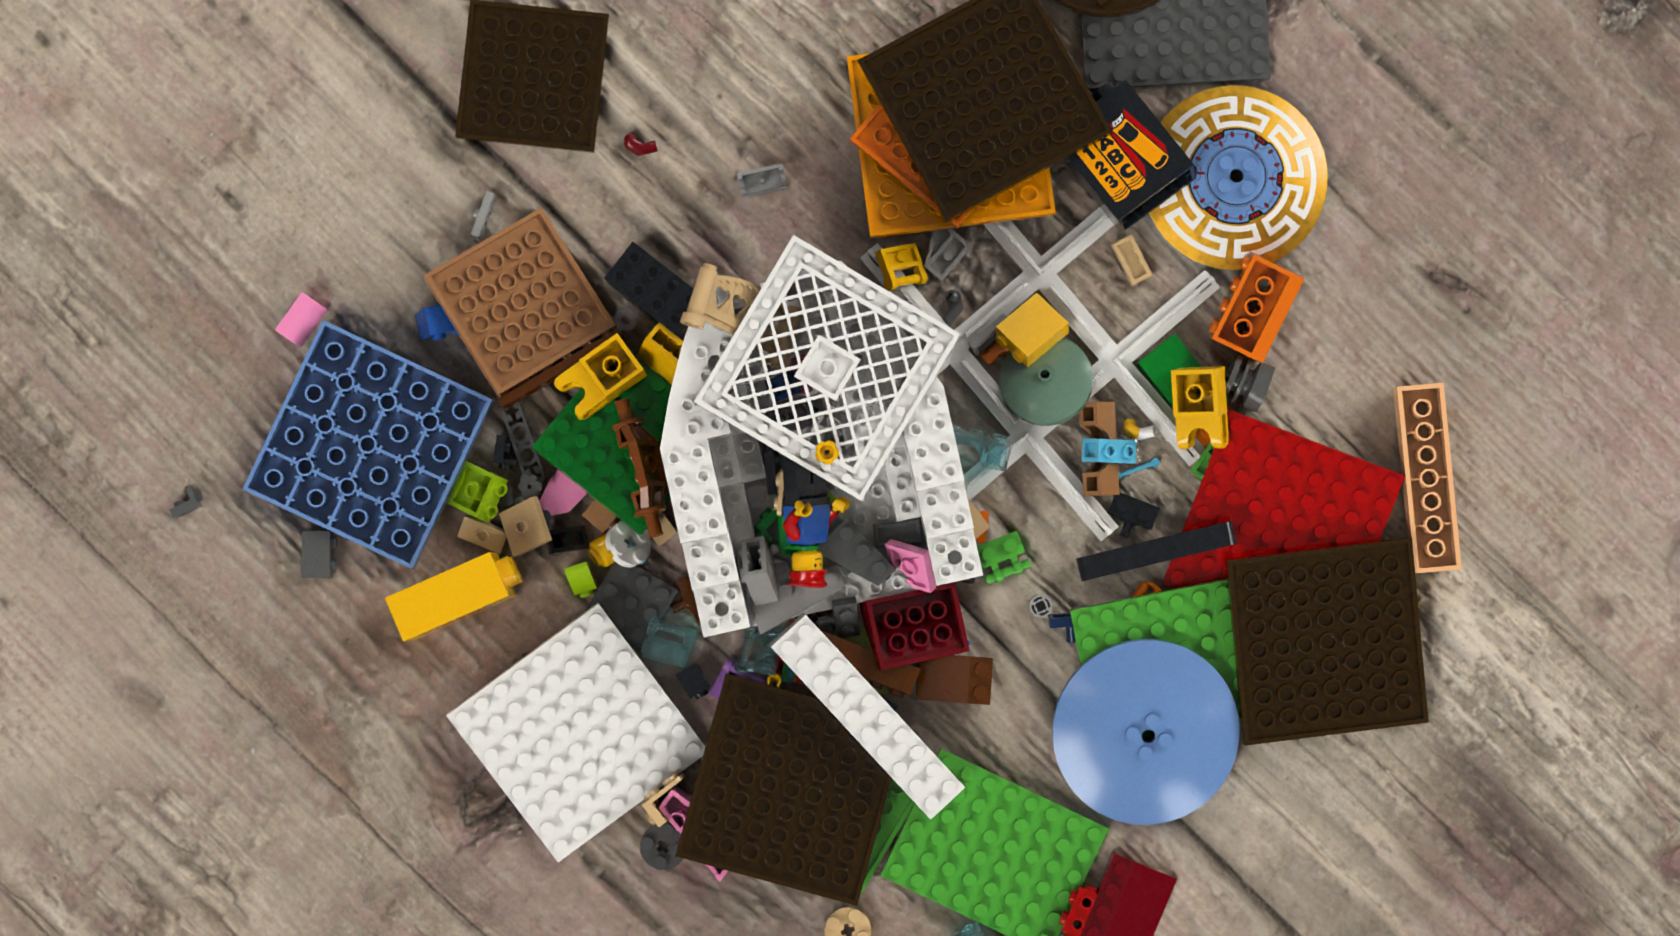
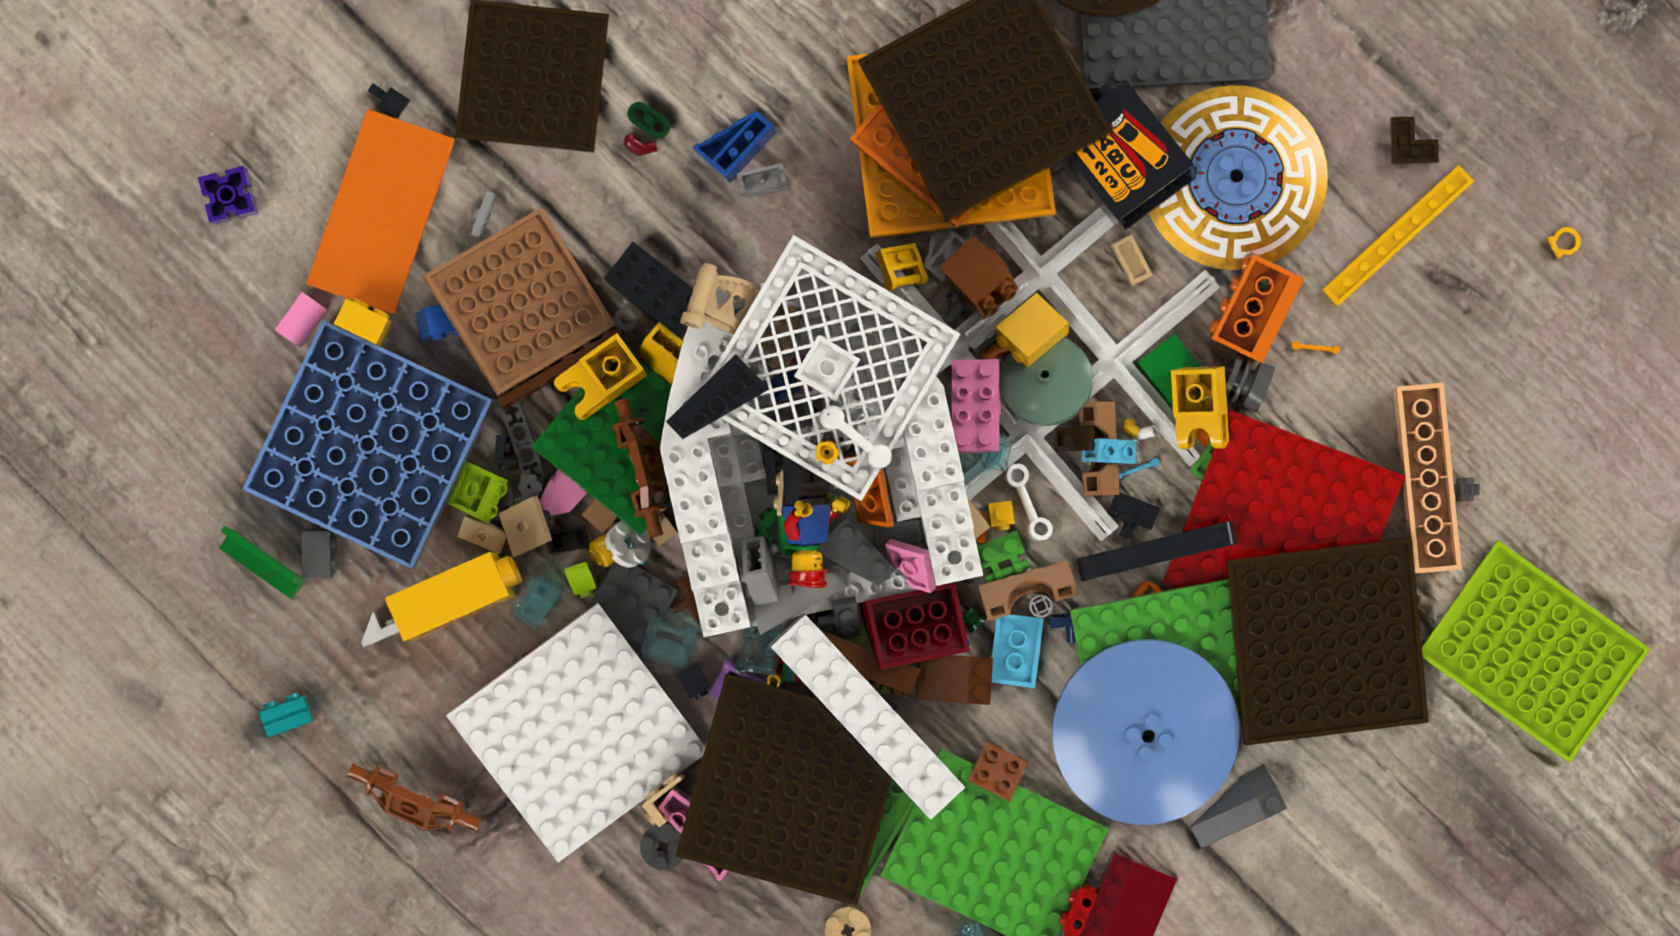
(186, 506): dark grey bracket -> none
(216, 187): none -> dark purple brick
(261, 563): none -> green fence
(286, 715): none -> teal brick
(361, 321): none -> yellow brick
(376, 632): none -> white slope
(381, 211): none -> orange tile
(391, 101): none -> black plate
(409, 806): none -> dark orange plate
(537, 601): none -> clear light blue brick
(649, 120): none -> dark green plate
(720, 395): none -> black wing
(737, 145): none -> blue wedge
(876, 504): none -> orange slope
(877, 455): none -> white piece
(973, 618): none -> dark green wheel
(976, 405): none -> bright pink plate
(980, 277): none -> dark orange brick
(997, 771): none -> dark orange hinge
(1001, 515): none -> yellow brick
(1016, 477): none -> white piece
(1016, 650): none -> medium azure plate
(1051, 580): none -> medium nougat arch
(1074, 439): none -> dark brown tile
(1243, 805): none -> dark grey wedge
(1334, 349): none -> light orange hinge
(1397, 235): none -> yellow tile
(1405, 147): none -> dark brown plate
(1466, 489): none -> dark grey gear
(1533, 651): none -> lime plate
(1560, 252): none -> yellow piece

